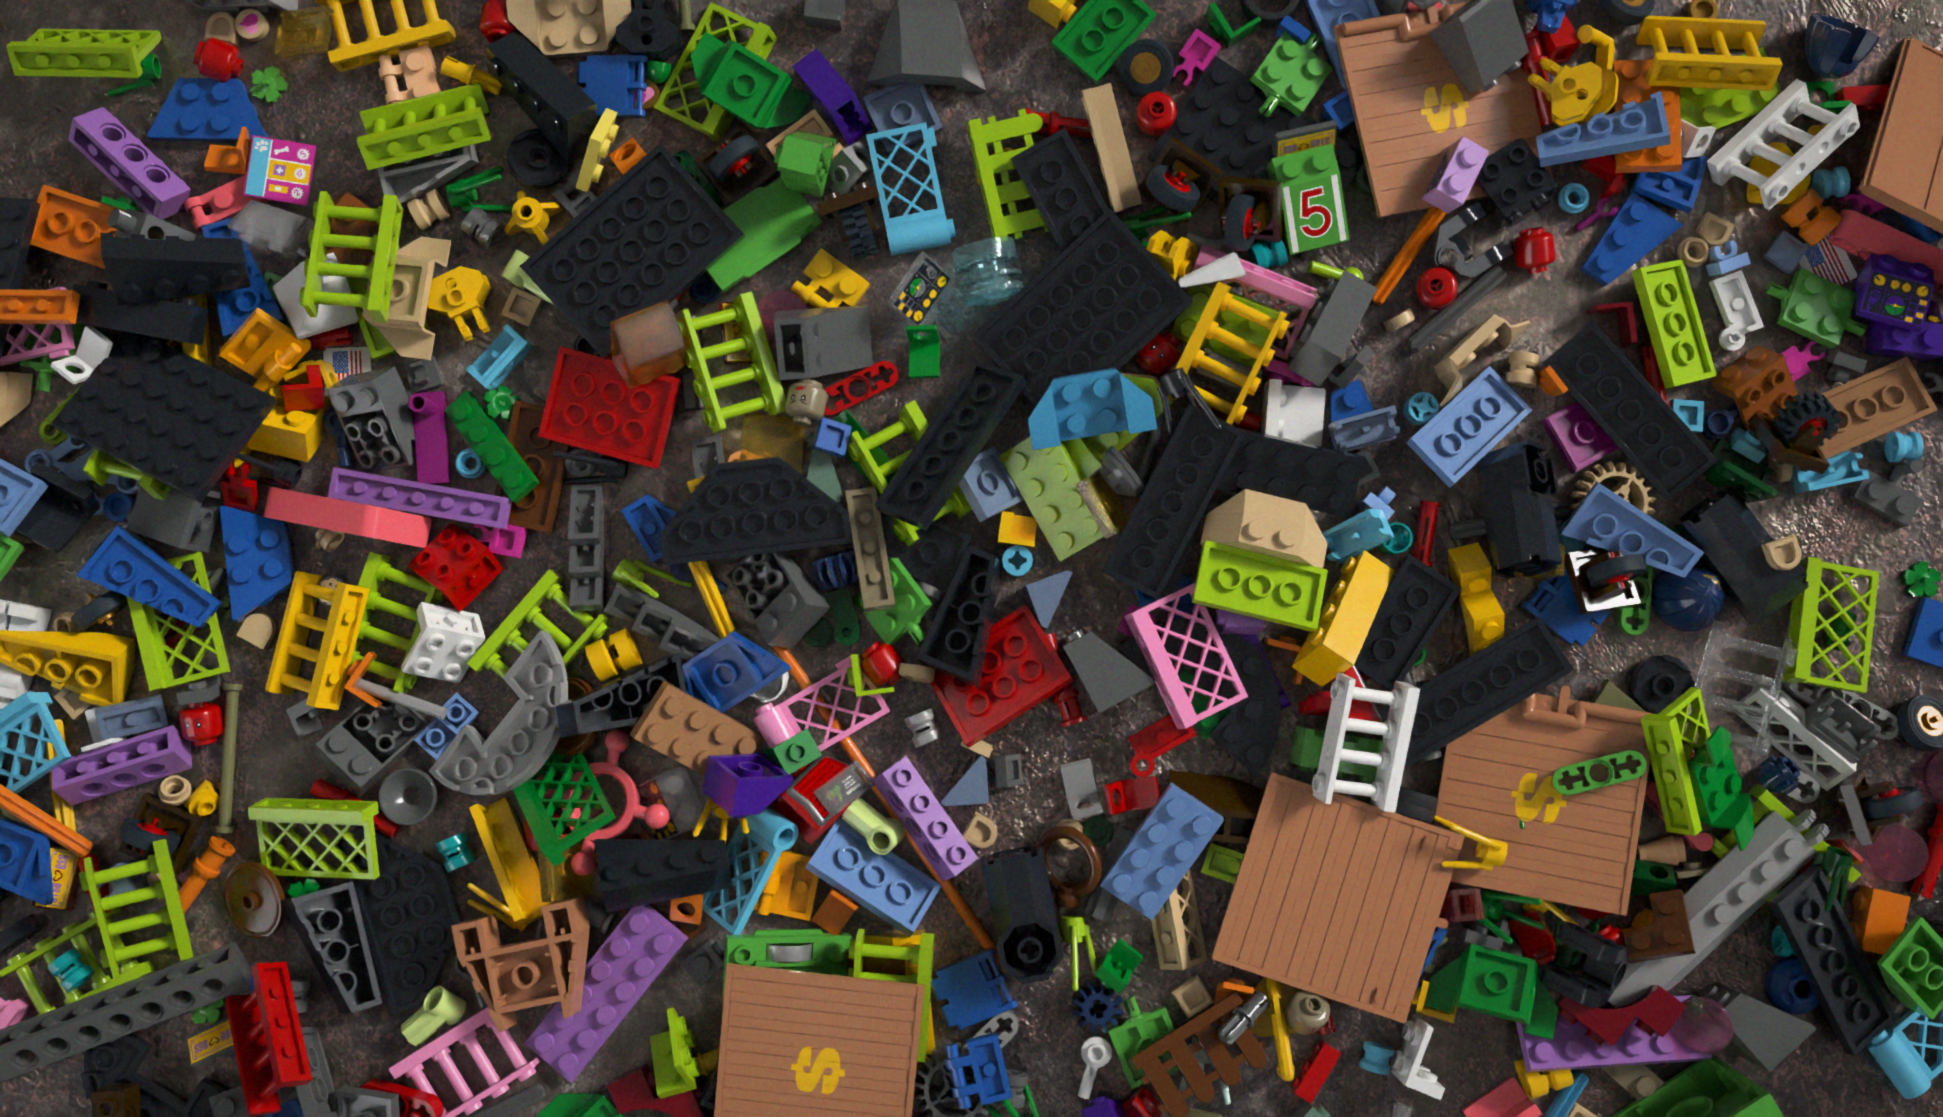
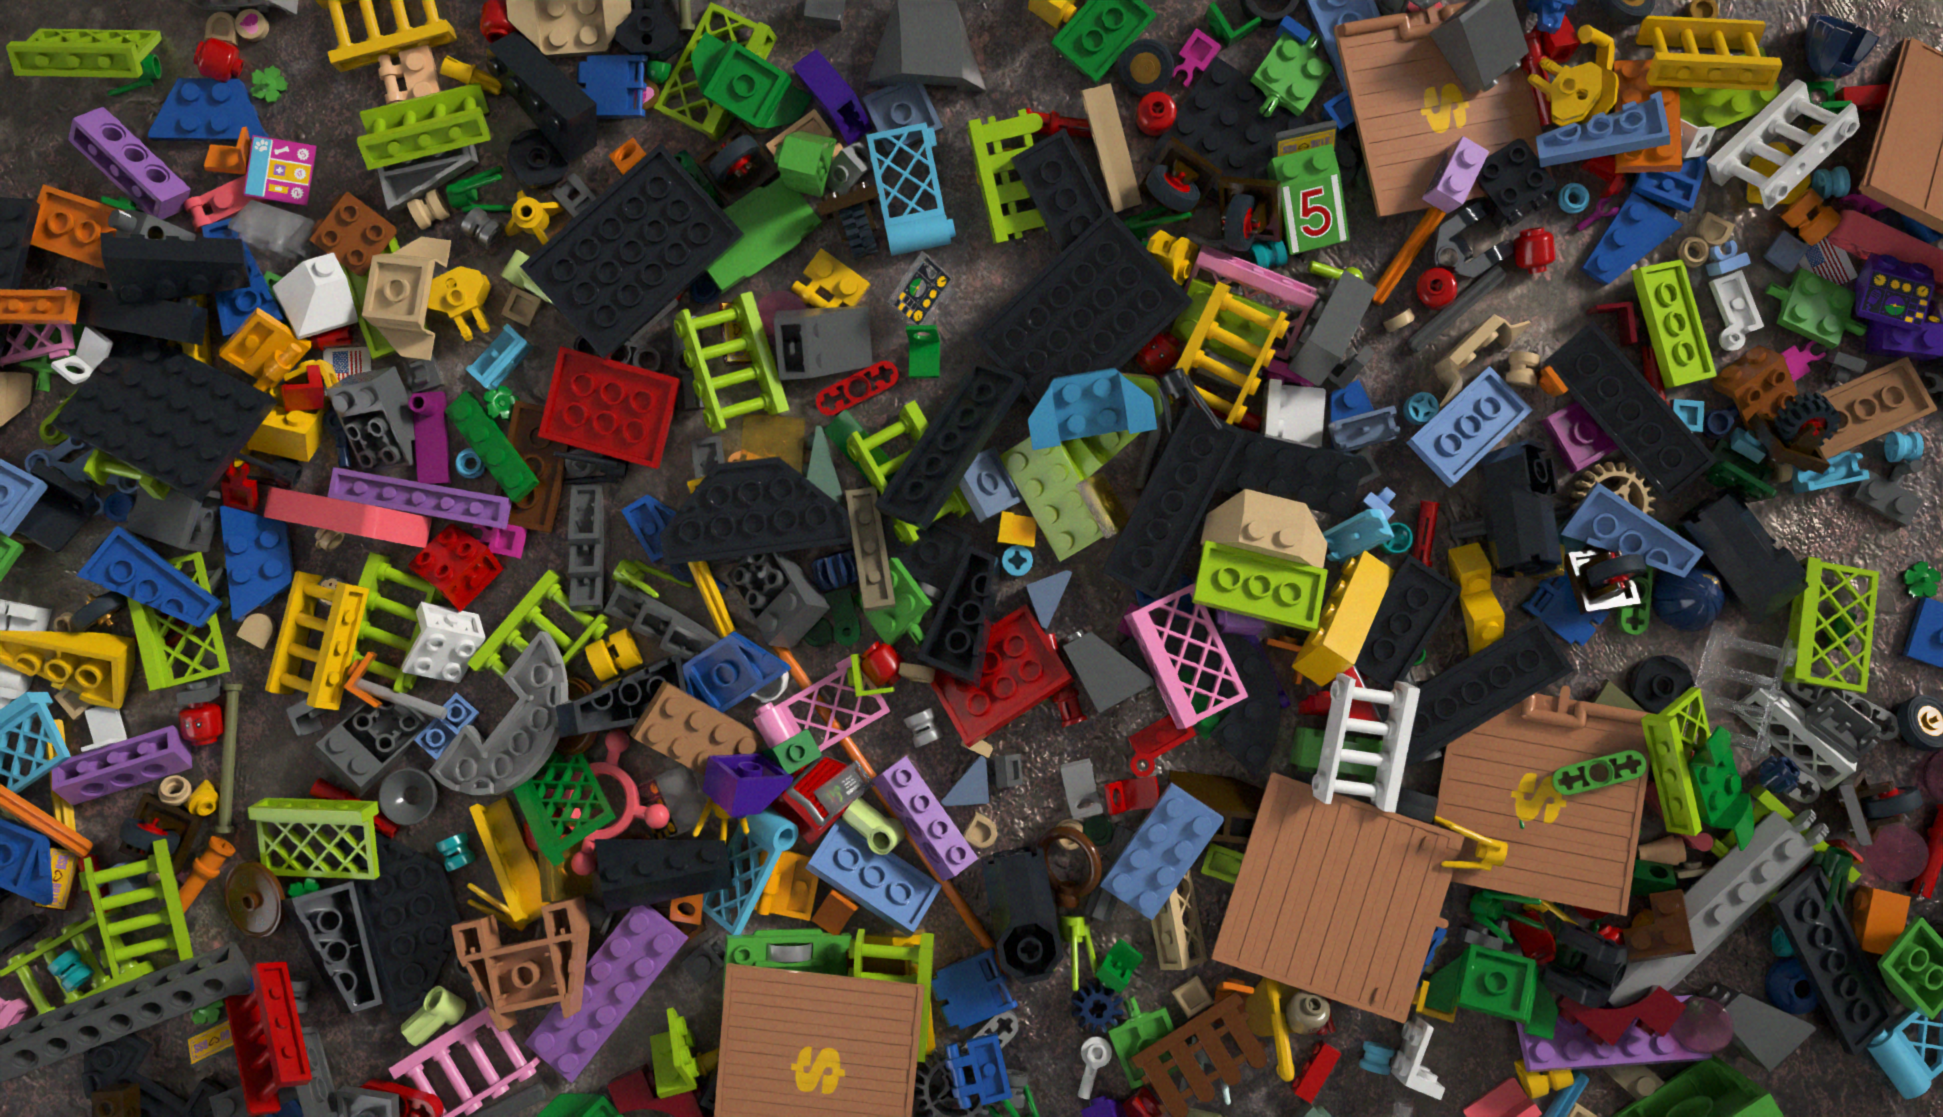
(131, 717): sand blue plate -> none
(304, 32): clear yellow plate -> none
(379, 273): lime fence -> none
(598, 147): light yellow plate -> none
(647, 344): clear orange slope -> none
(806, 402): dark tan head -> none
(832, 437): blue plate -> none
(987, 264): clear light blue wheel -> none
(1120, 474): dark grey piece -> none
(1221, 269): white slope -> none
(1243, 1018): dark grey axle -> none
(1462, 906): clear red brick -> none
(1783, 552): tan tile -> none

